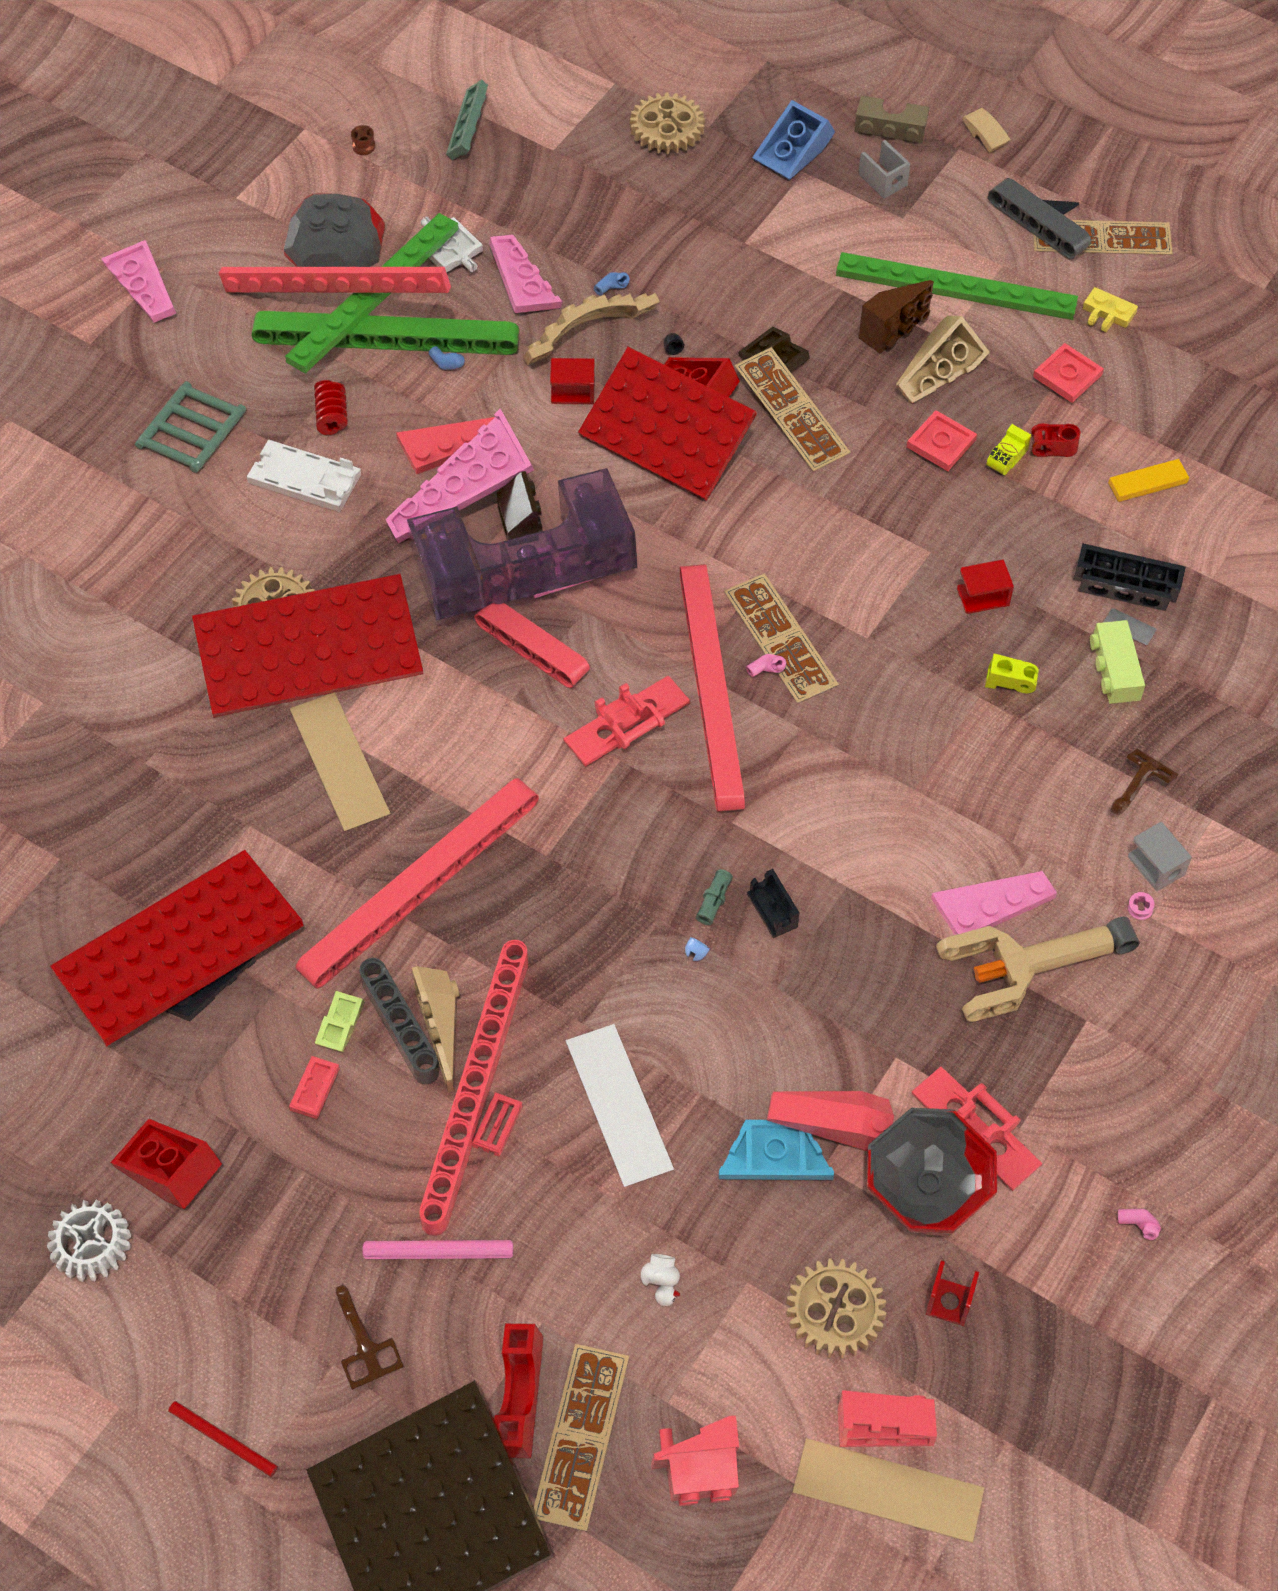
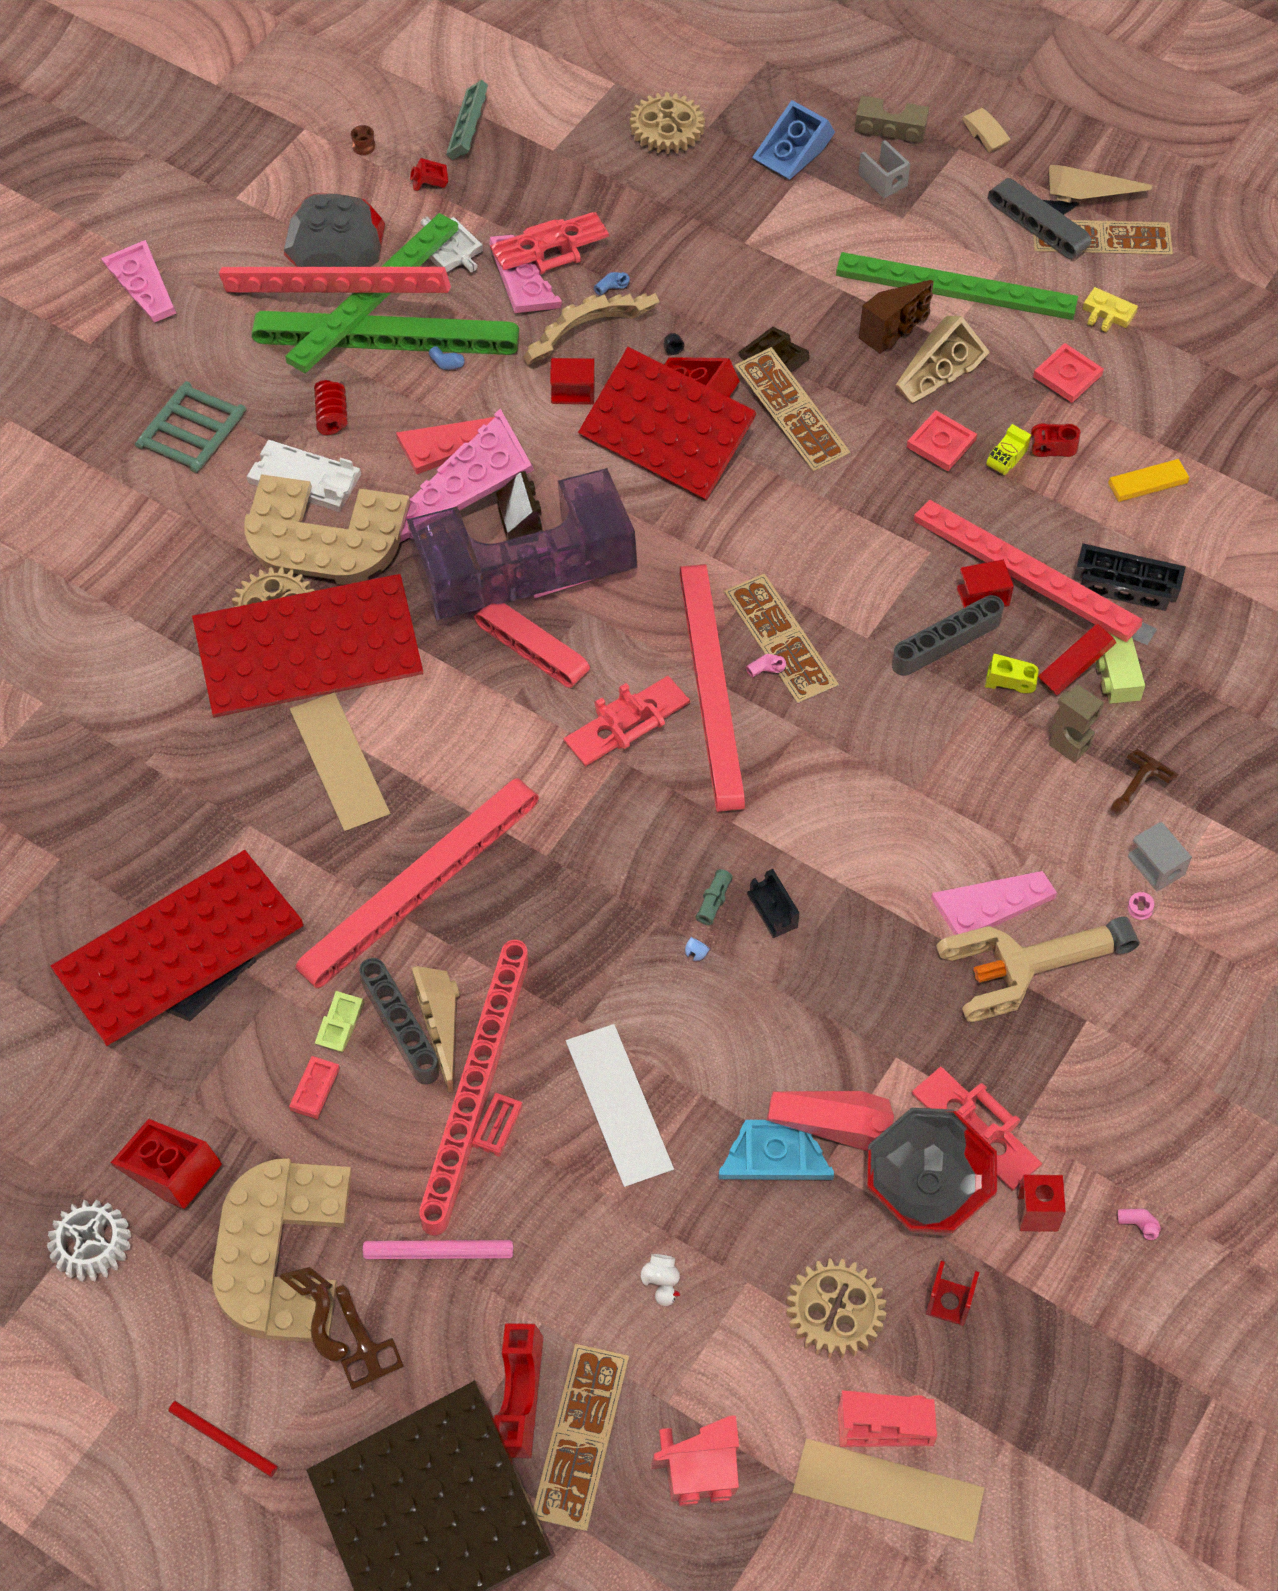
(250, 1243): none -> tan plate
(327, 1347): none -> reddish brown piece
(347, 555): none -> tan plate
(429, 172): none -> red bracket
(549, 235): none -> coral piece
(961, 627): none -> dark grey beam
(1029, 571): none -> coral plate
(1041, 1215): none -> red piece
(1075, 716): none -> dark tan arch
(1077, 659): none -> red tile
(1083, 184): none -> tan wedge

